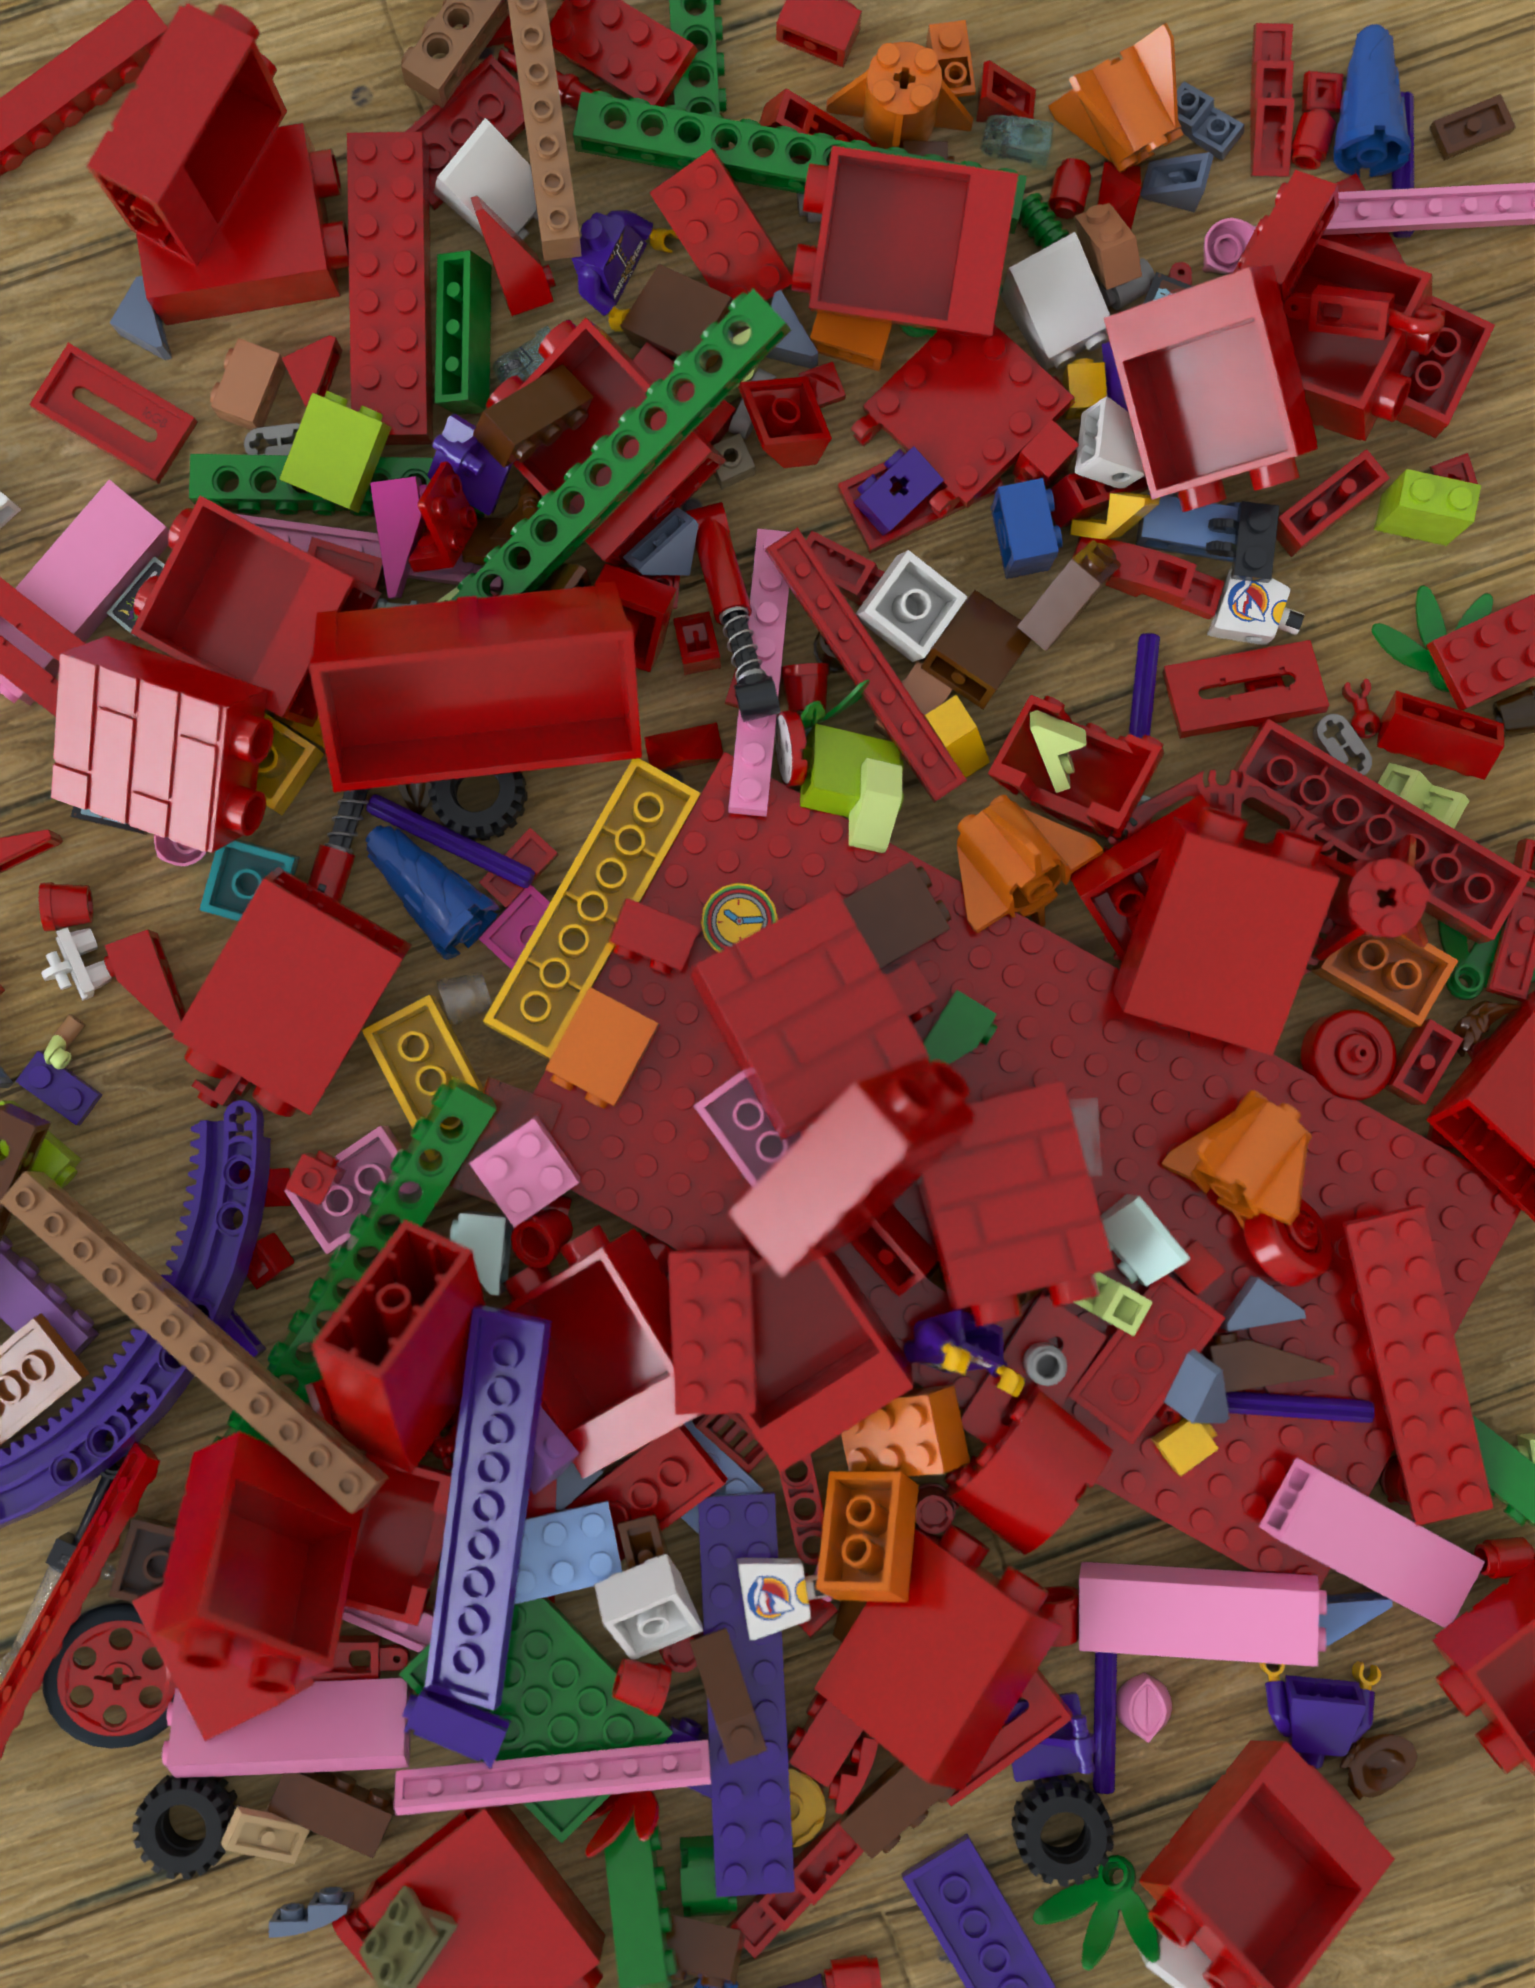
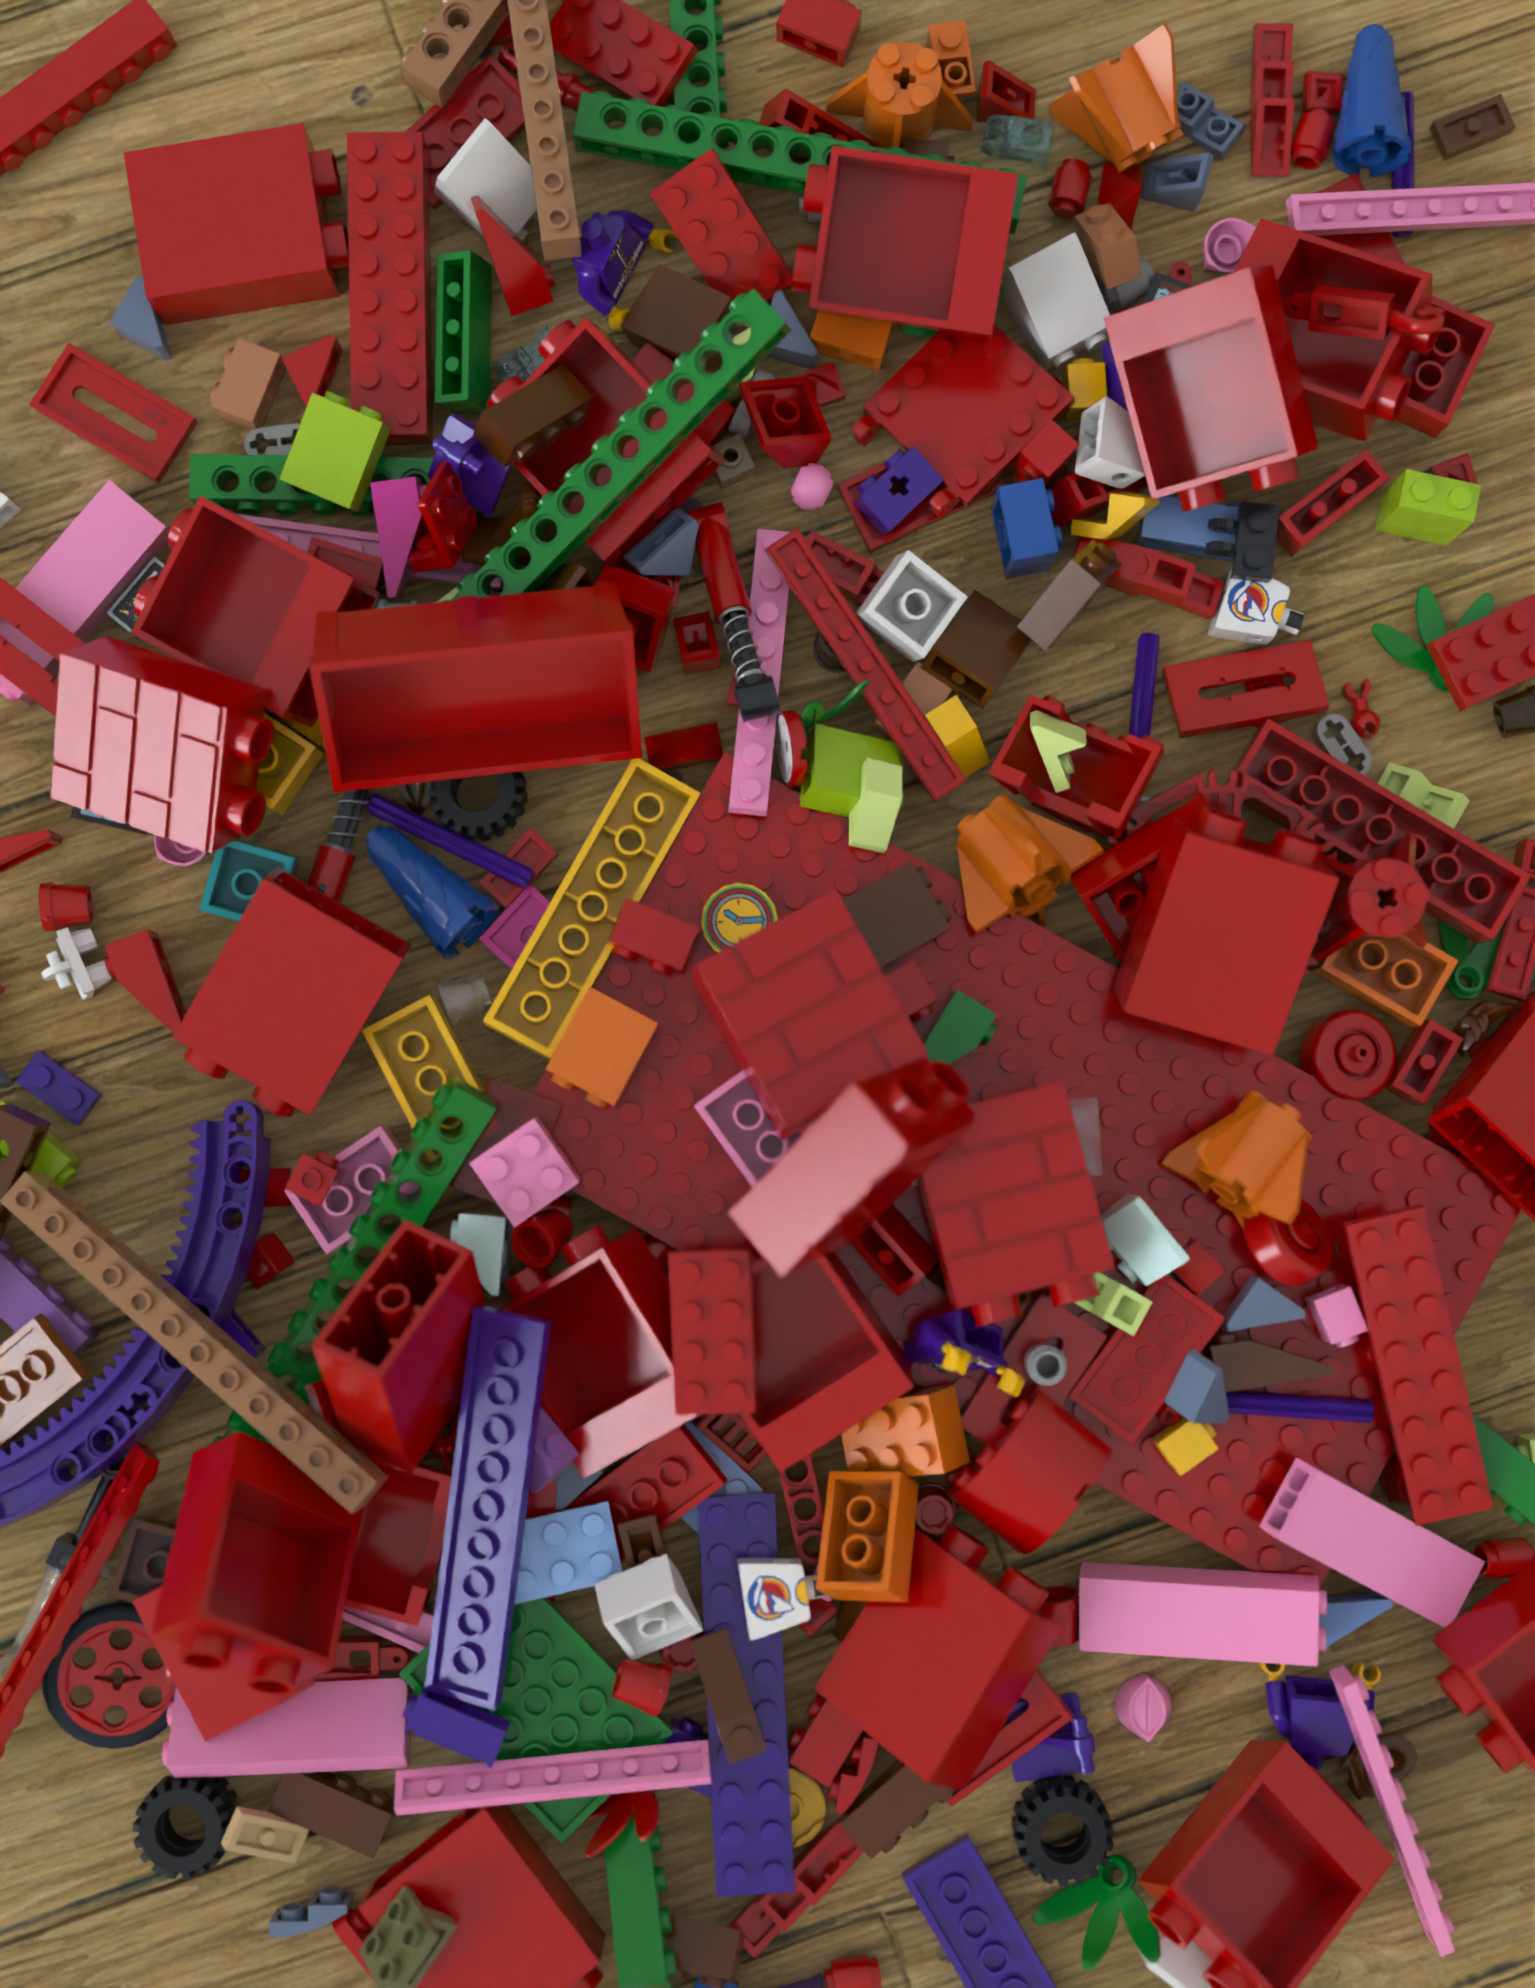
(61, 1040): arm -> none
(190, 130): red brick -> none
(225, 1092): red bracket -> none
(698, 1879): green cylinder -> none
(805, 684): red piece -> none
(811, 487): none -> bright pink piece
(1040, 221): green piece -> none
(1105, 1722): dark purple axle -> none
(1293, 228): red brick -> none
(1337, 1315): none -> bright pink brick
(1389, 1798): none -> bright pink plate
(1440, 735): red brick -> none

